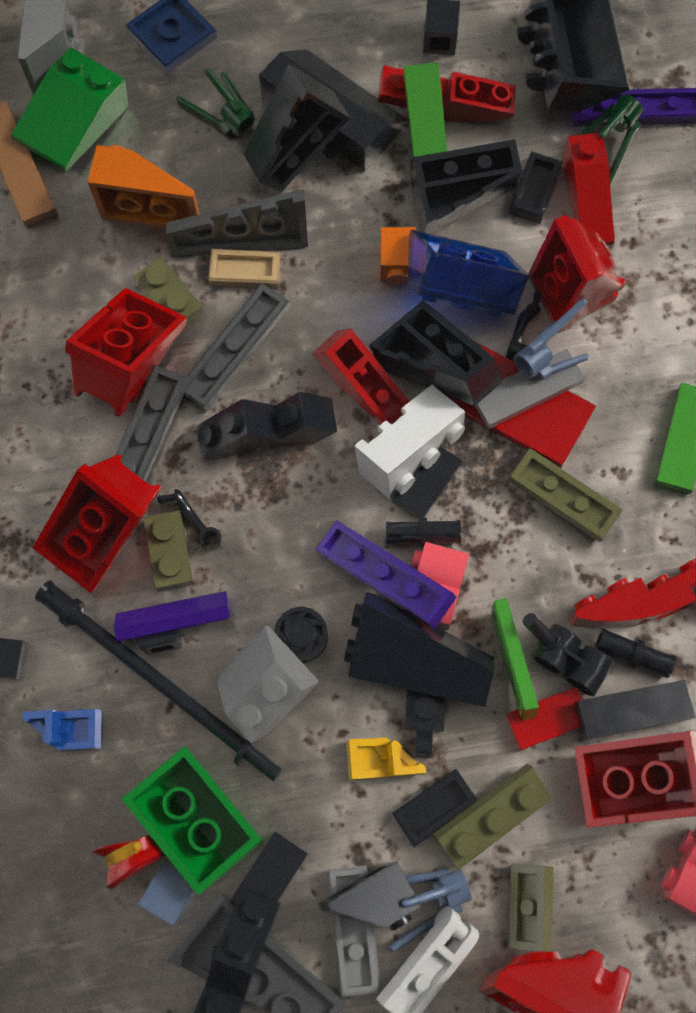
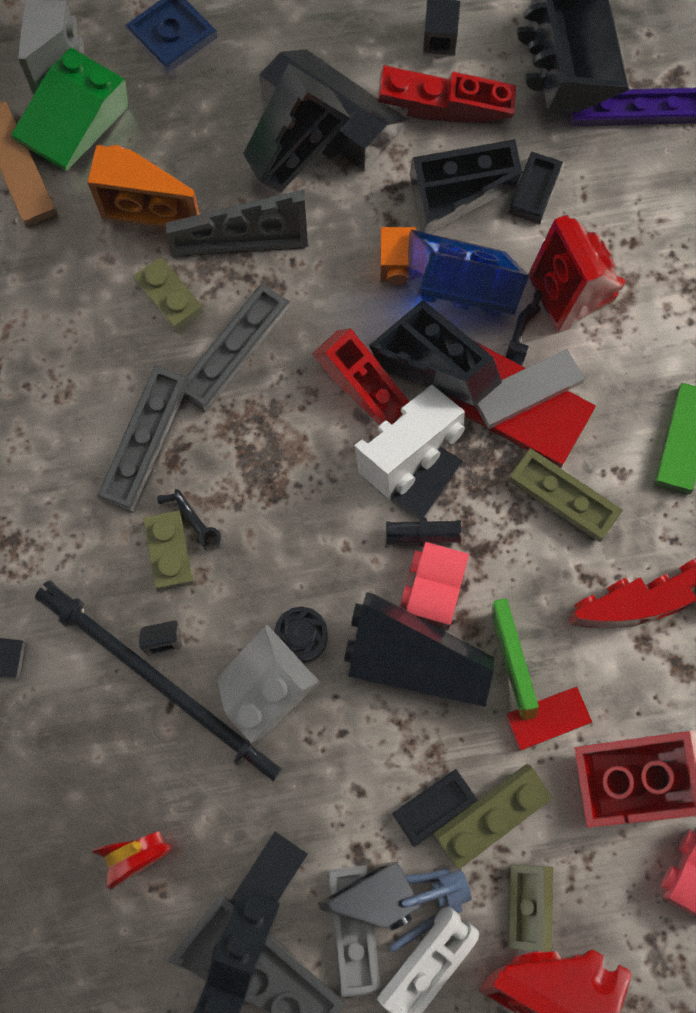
(68, 729): blue slope -> none
(95, 520): red piece -> none
(120, 347): red piece -> none
(167, 894): sand blue brick -> none
(171, 616): dark purple tile -> none
(192, 820): green slope -> none
(235, 112): dark green plant -> none
(244, 268): tan tile -> none
(257, 424): black arch -> none
(379, 759): yellow slope -> none
(386, 574): dark purple tile -> none
(424, 714): black plate -> none
(425, 109): bright green tile -> none
(536, 356): sand blue plant -> none
(560, 654): black beam -> none
(589, 184): red slope -> none
(620, 117): dark green plant -> none
(634, 710): black tile -> none
(636, 653): black pin -> none

